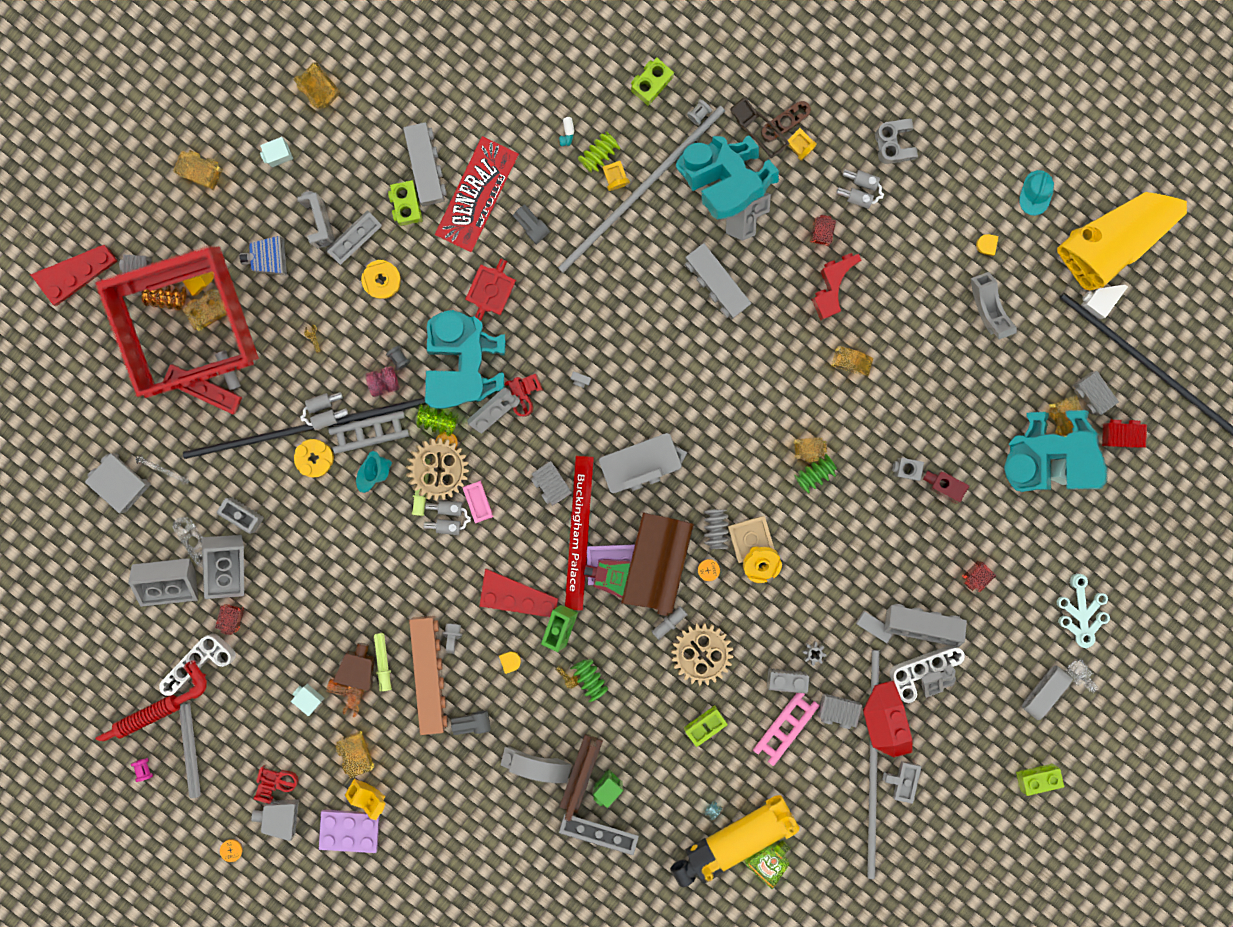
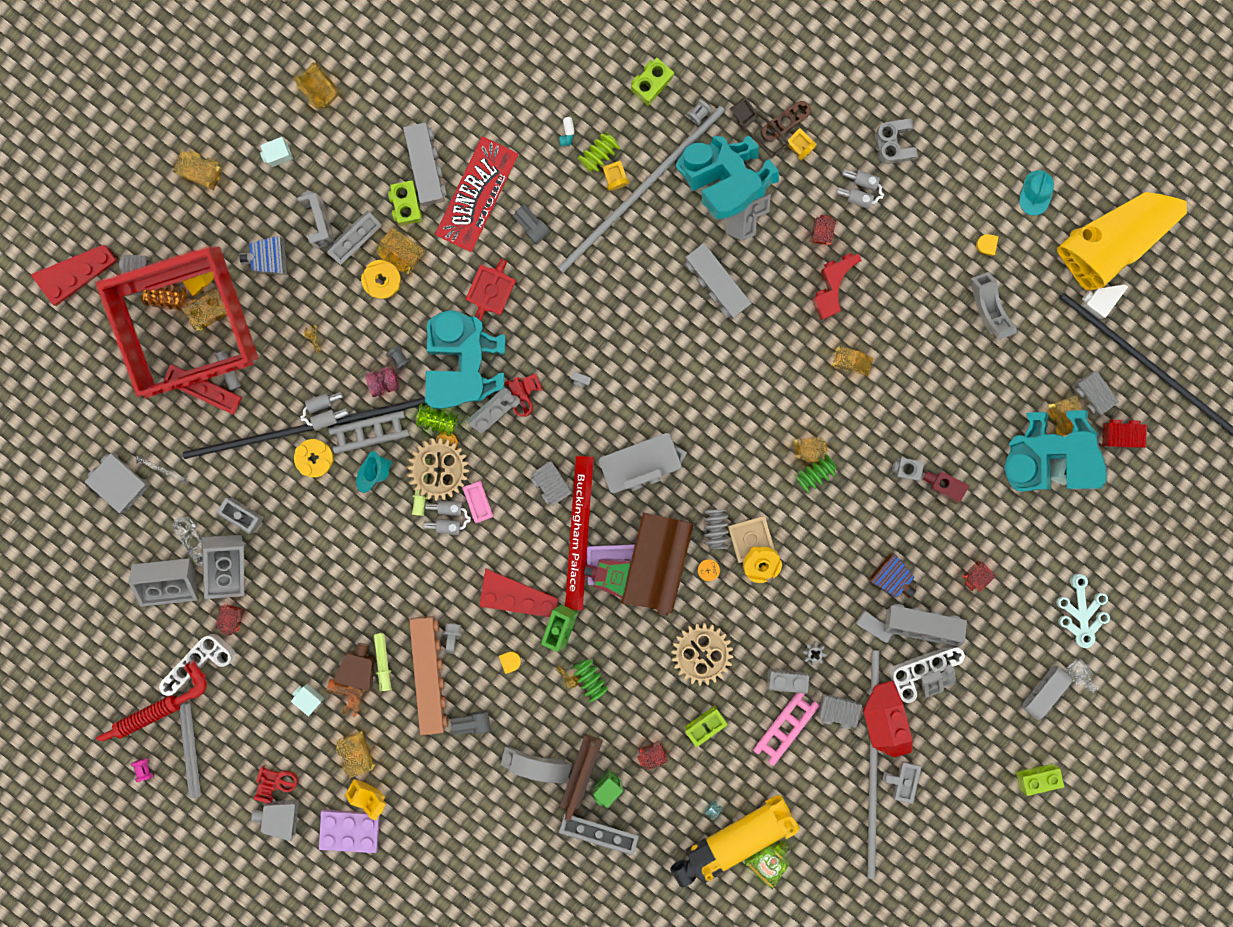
(231, 850): light orange piece -> none
(399, 251): none -> clear yellow brick
(652, 756): none -> clear red brick
(669, 623): light grey pin -> none
(893, 577): none -> torso

